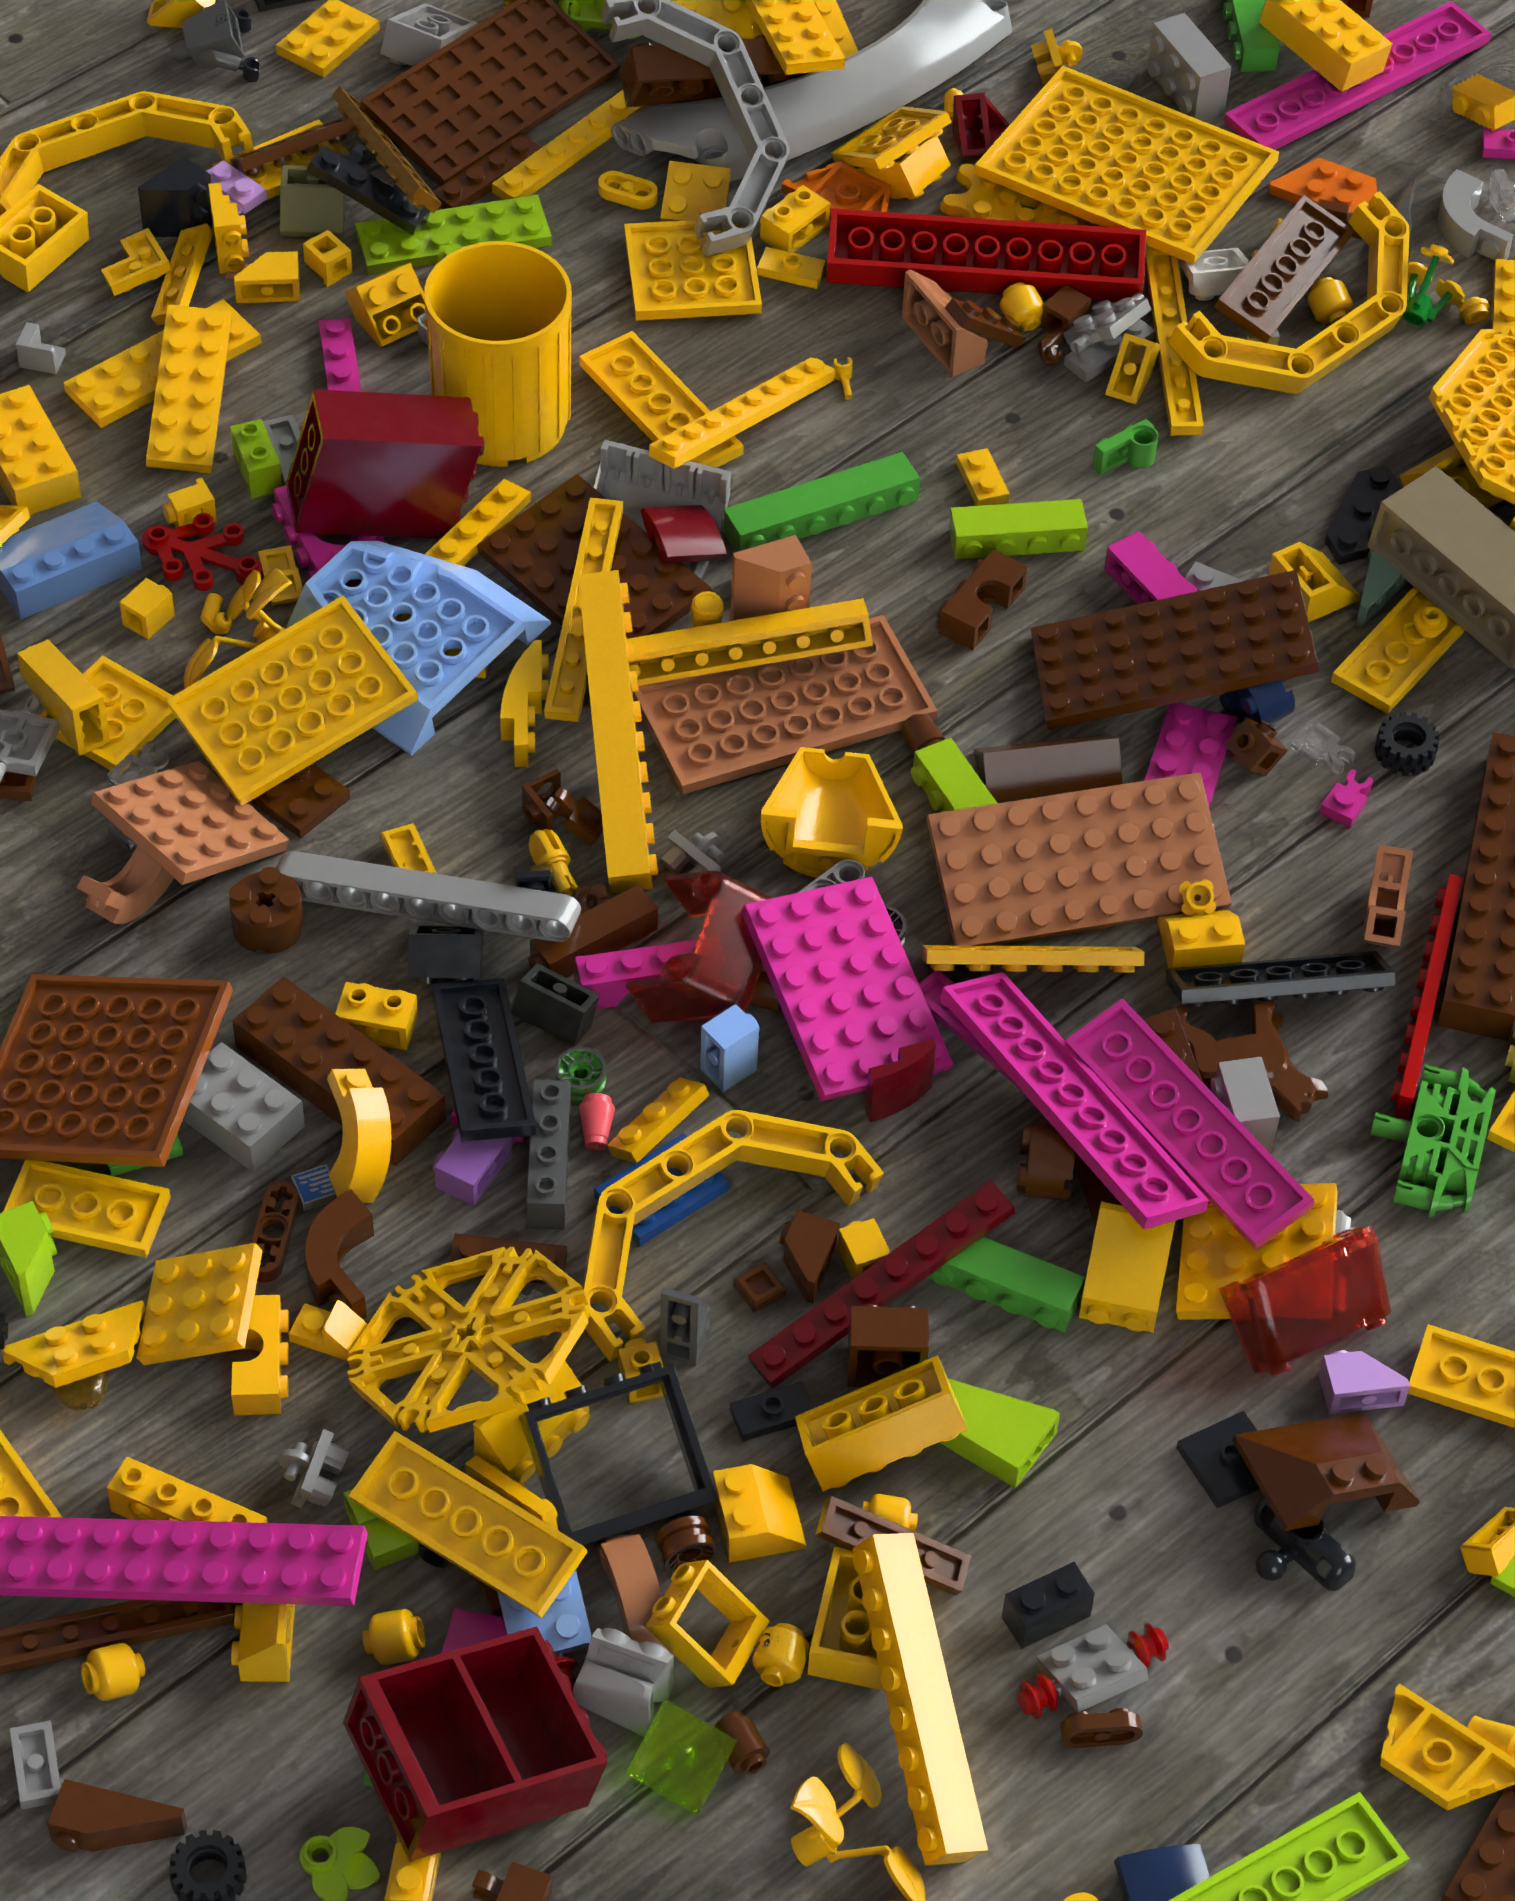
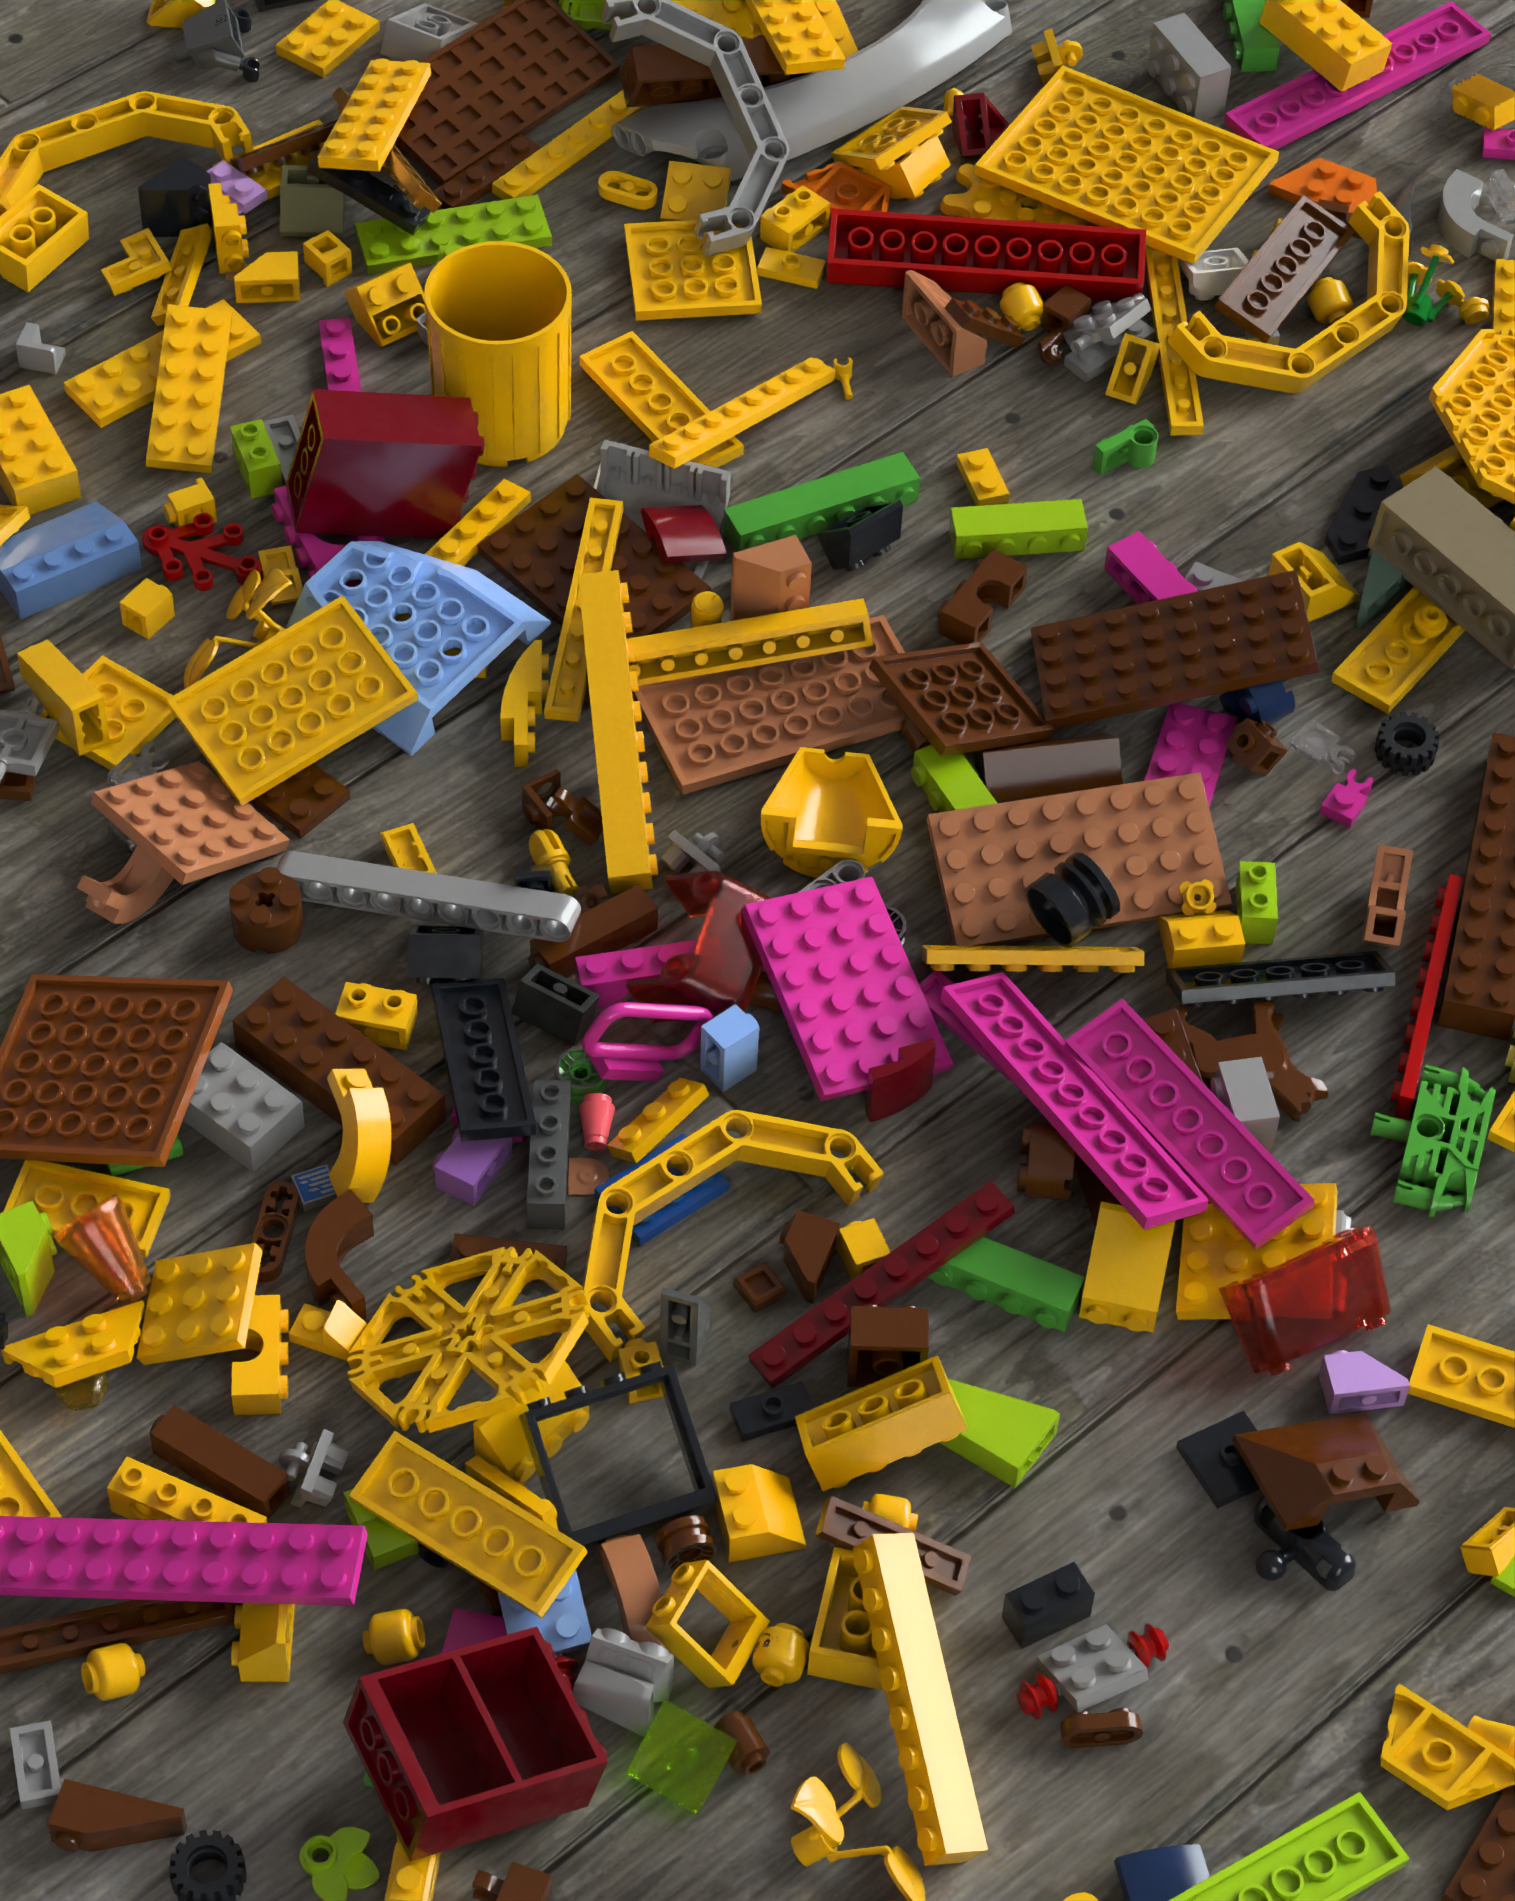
(107, 1249): none -> clear orange cone
(212, 617): yellow arm -> none
(219, 1462): none -> reddish brown brick
(374, 115): none -> yellow plate
(585, 1176): none -> nougat piece
(640, 1061): none -> dark pink bar
(862, 534): none -> black slope
(961, 698): none -> reddish brown plate
(1072, 899): none -> black wheel
(1257, 901): none -> lime brick

